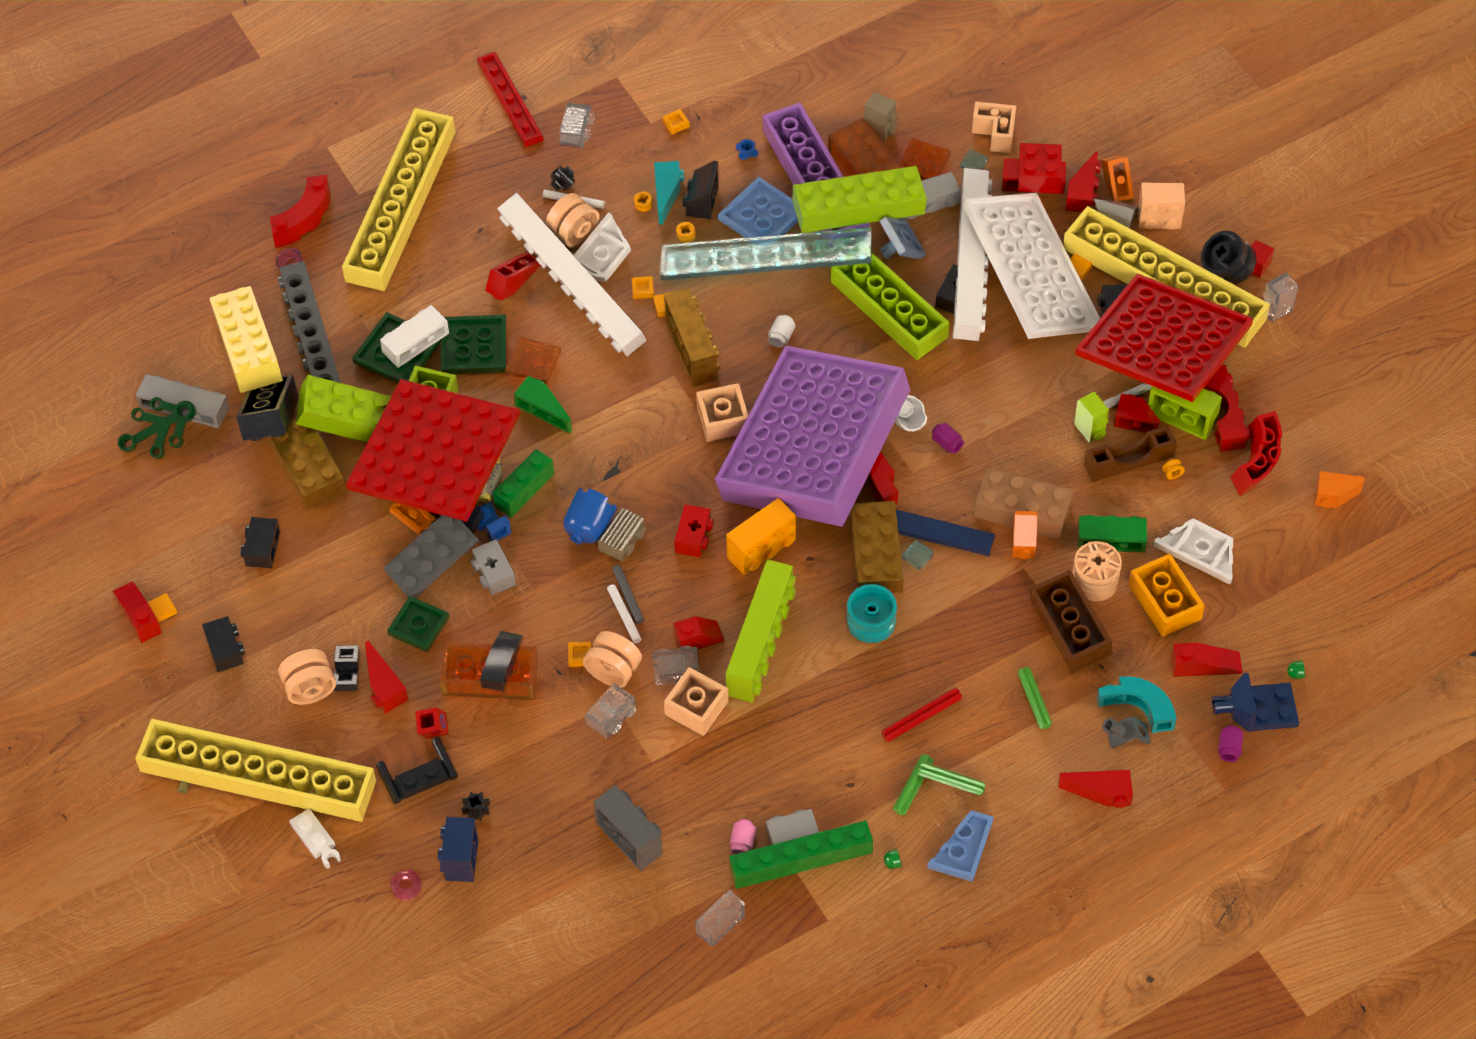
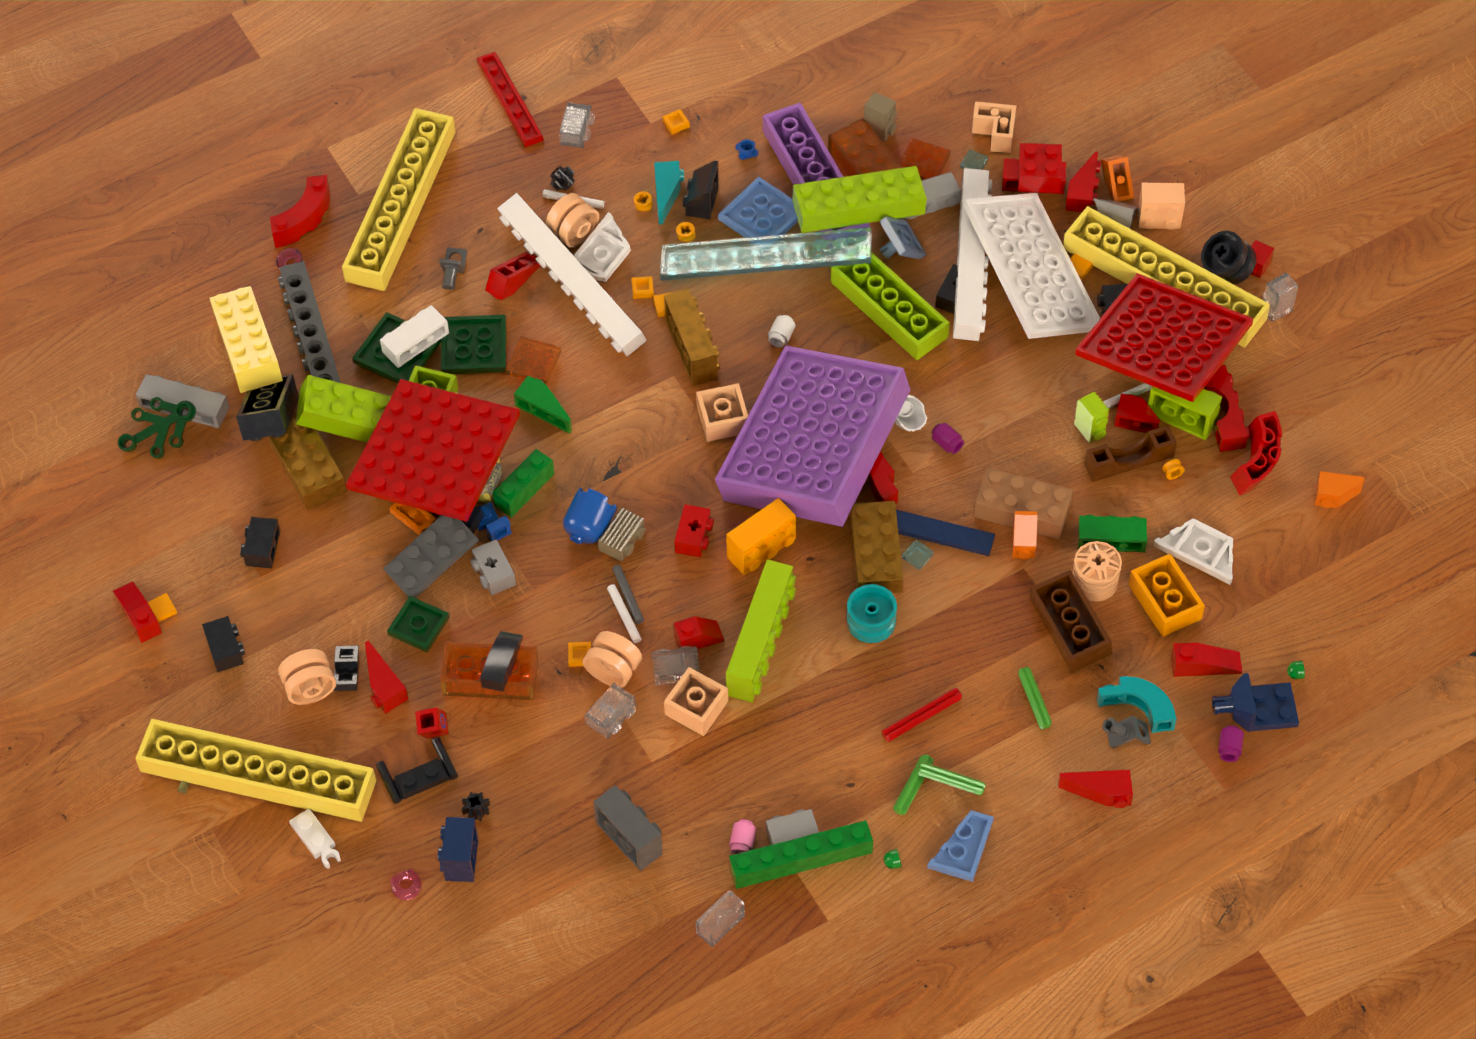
(452, 267): none -> dark grey bracket

